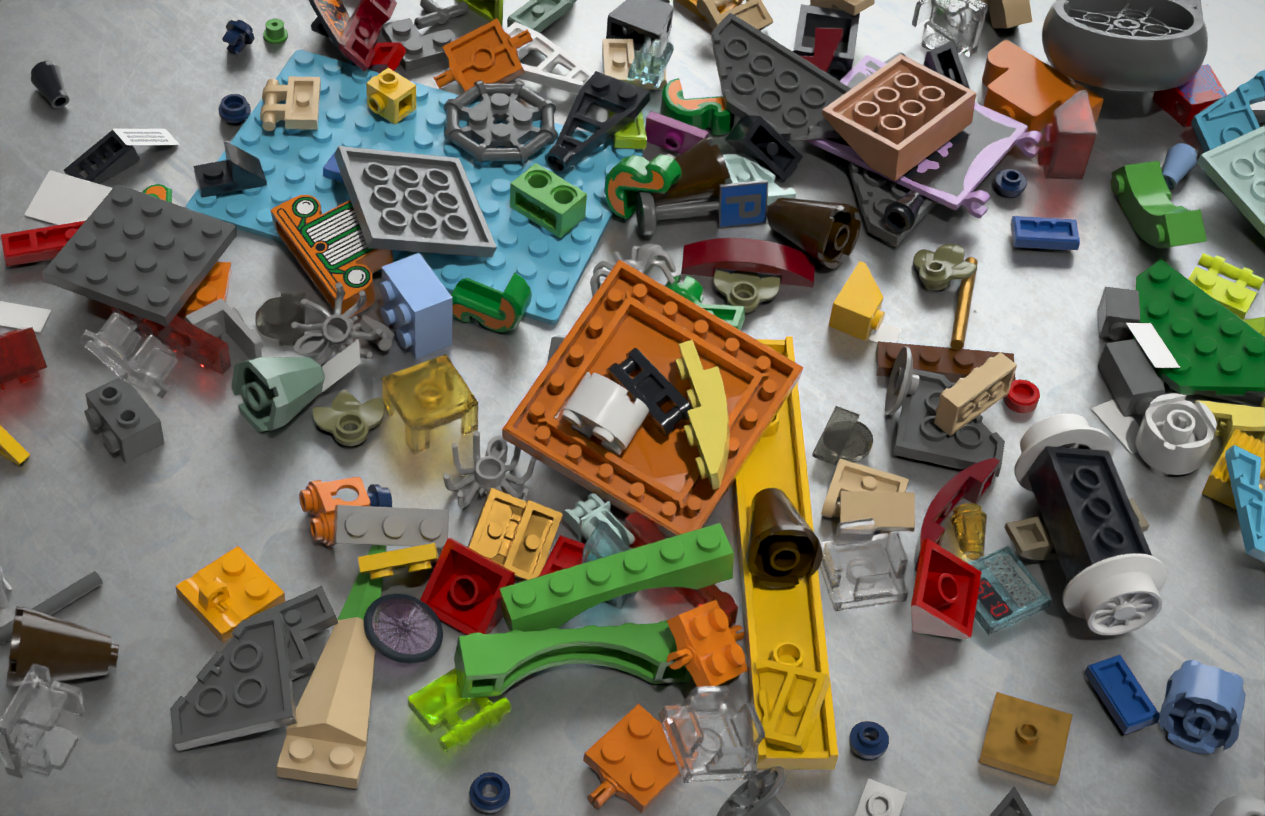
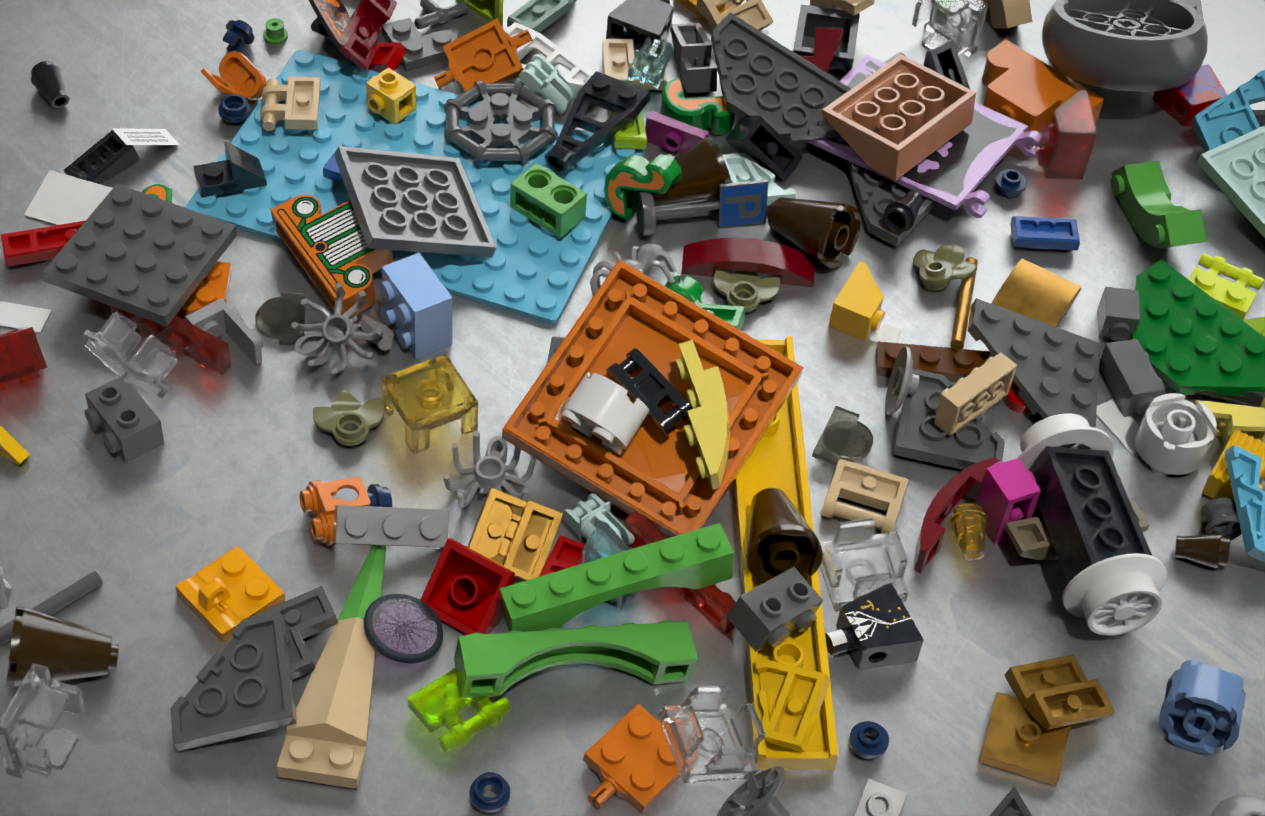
(237, 76): none -> orange bracket
(275, 389): sand green cone -> none
(341, 365): white sticker -> none
(382, 564): yellow wing -> none
(492, 307): green animal -> none
(548, 83): none -> light aqua arm
(694, 57): none -> dark grey slope
(707, 645): orange plate -> none
(775, 610): none -> dark grey brick
(876, 631): none -> black torso
(889, 509): tan tile -> none
(944, 593): red slope -> none
(1006, 591): tile -> none
(1007, 496): none -> dark pink brick
(1037, 293): none -> pearl gold slope
(1054, 366): none -> dark grey plate
(1058, 692): none -> pearl gold slope
(1122, 694): blue plate -> none
(1153, 345): white sticker -> none
(1178, 163): light blue cone -> none
(1204, 549): none -> dark brown cone
(1221, 517): none -> dark grey wheel

